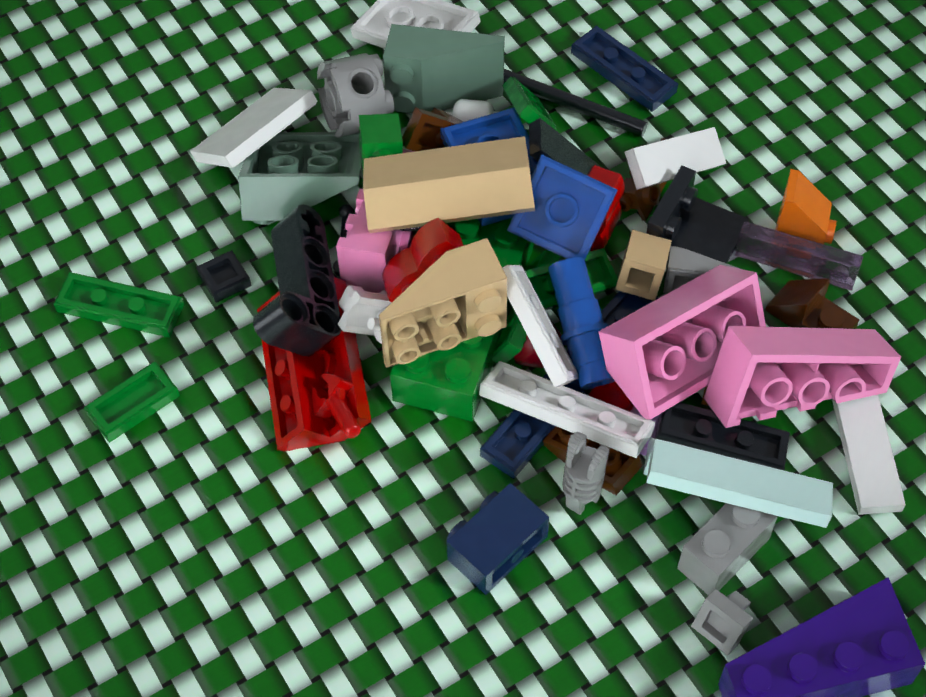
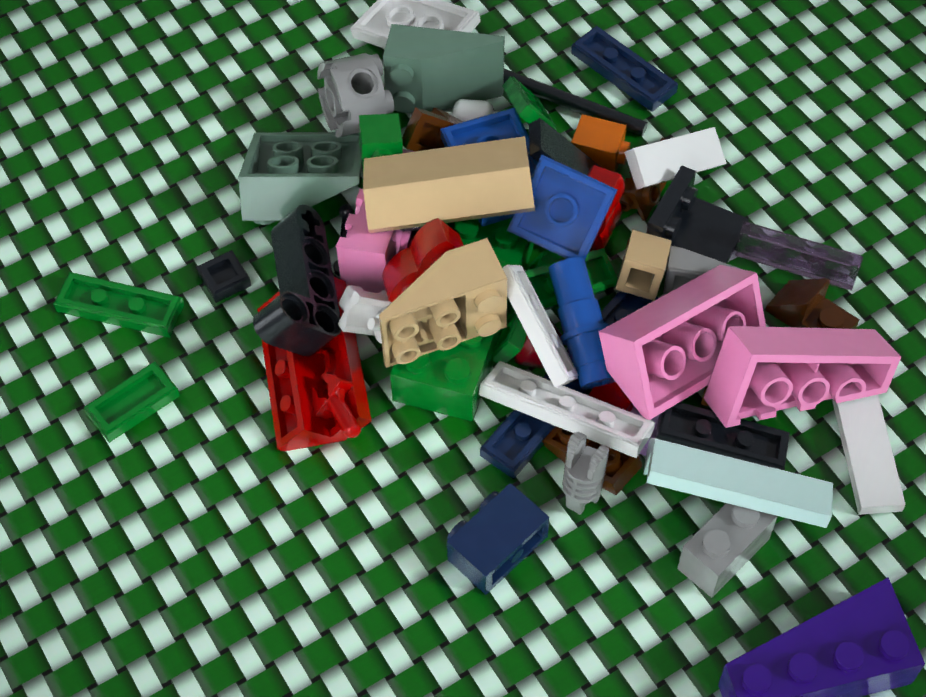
(254, 127): white tile -> none
(602, 141): none -> orange brick
(723, 620): light grey tile -> none
(805, 211): orange slope -> none

